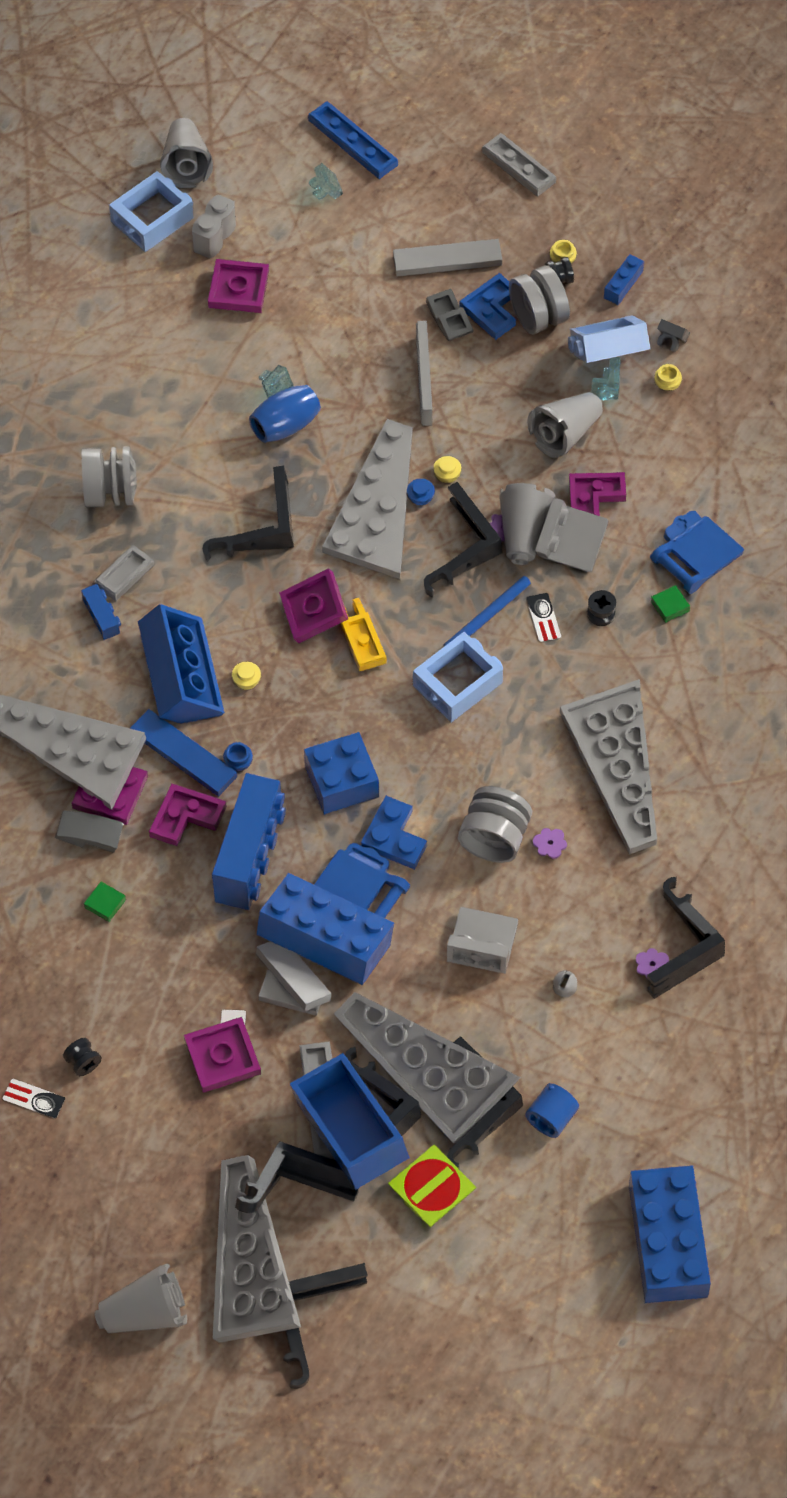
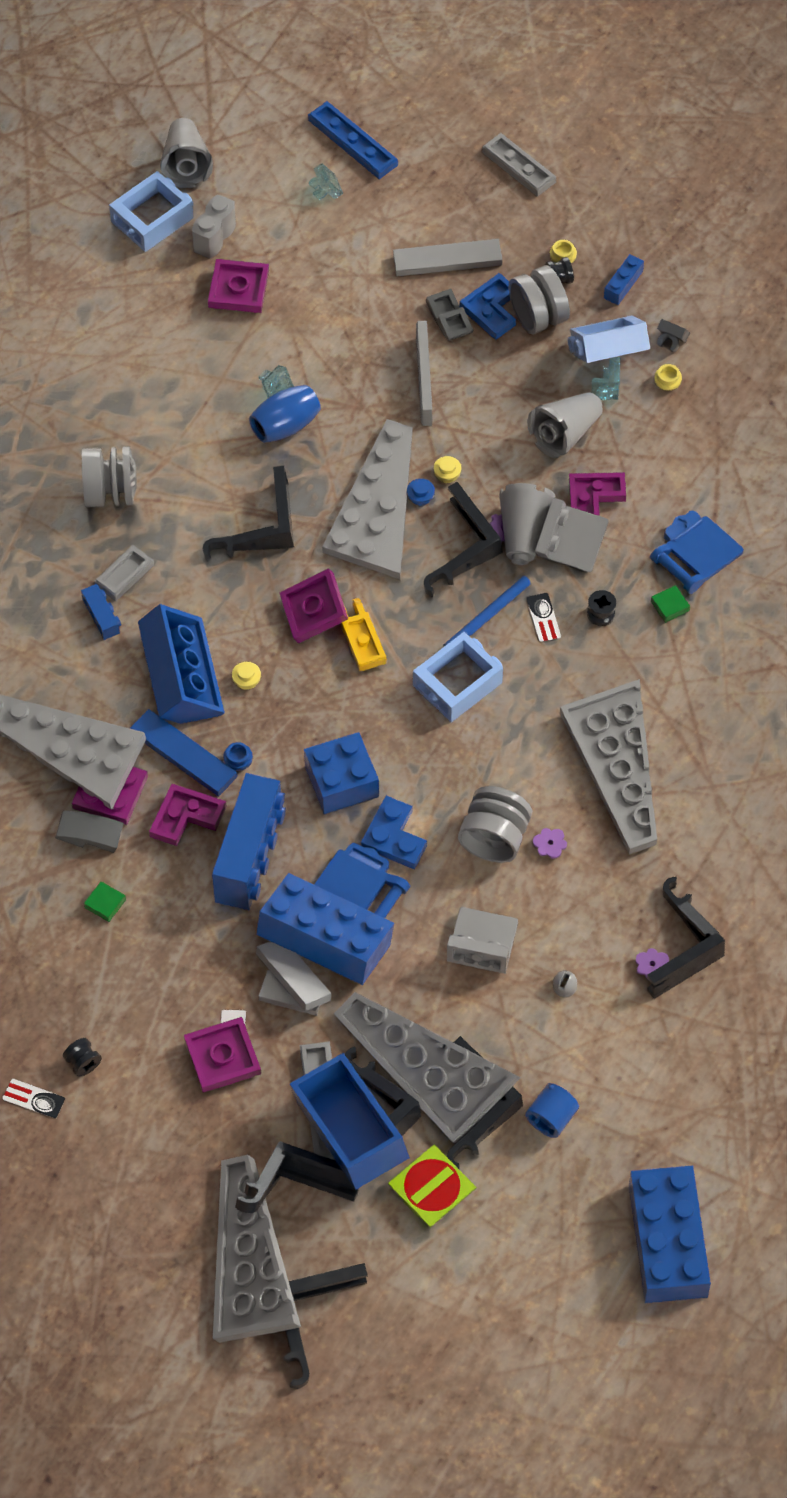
(144, 1304): light grey cone -> none

